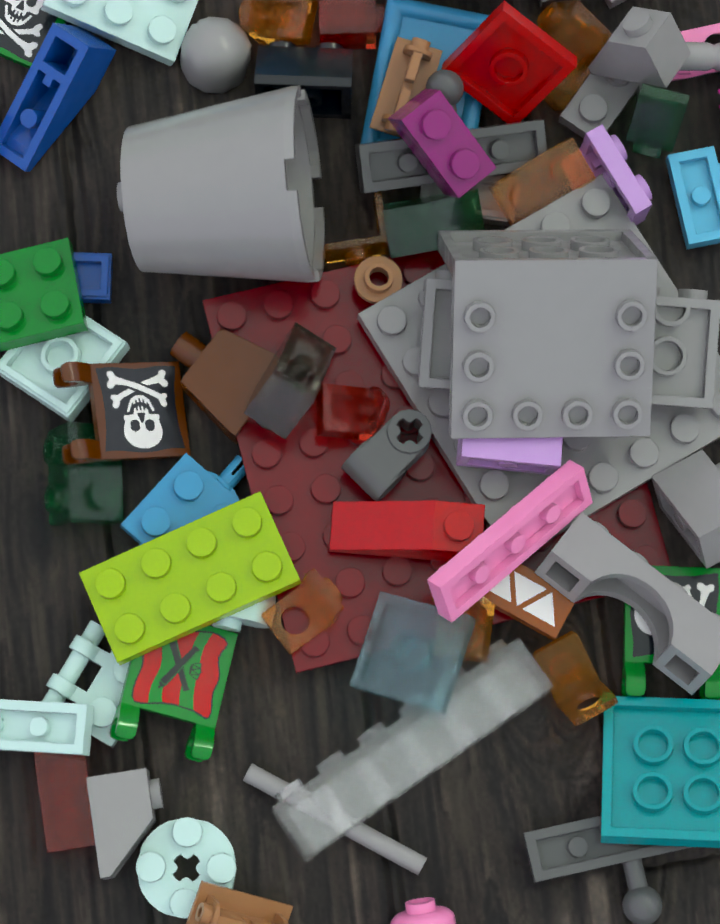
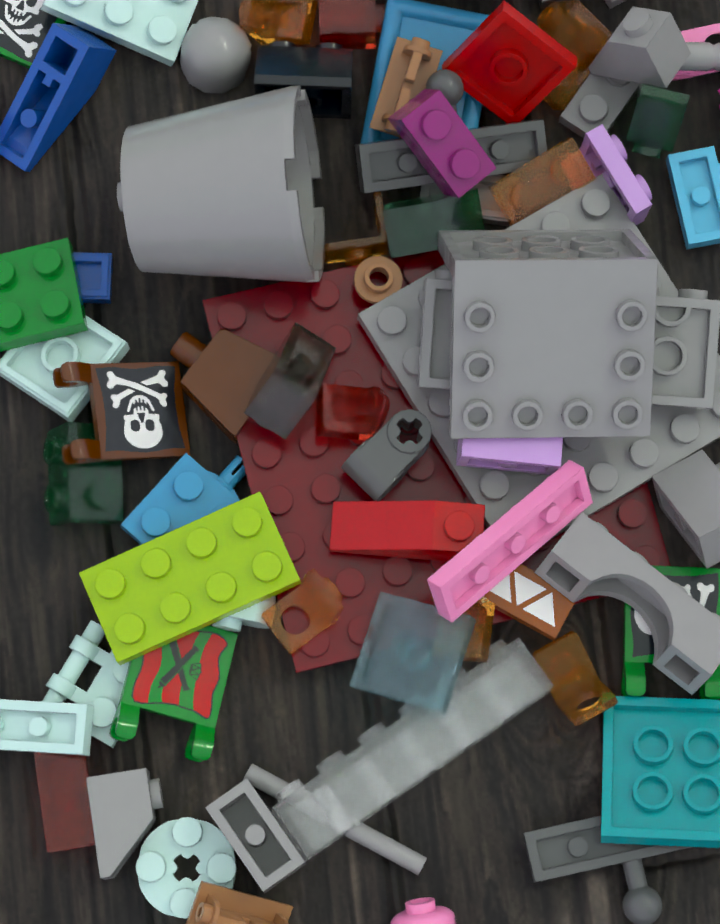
(255, 835): none -> light grey brick

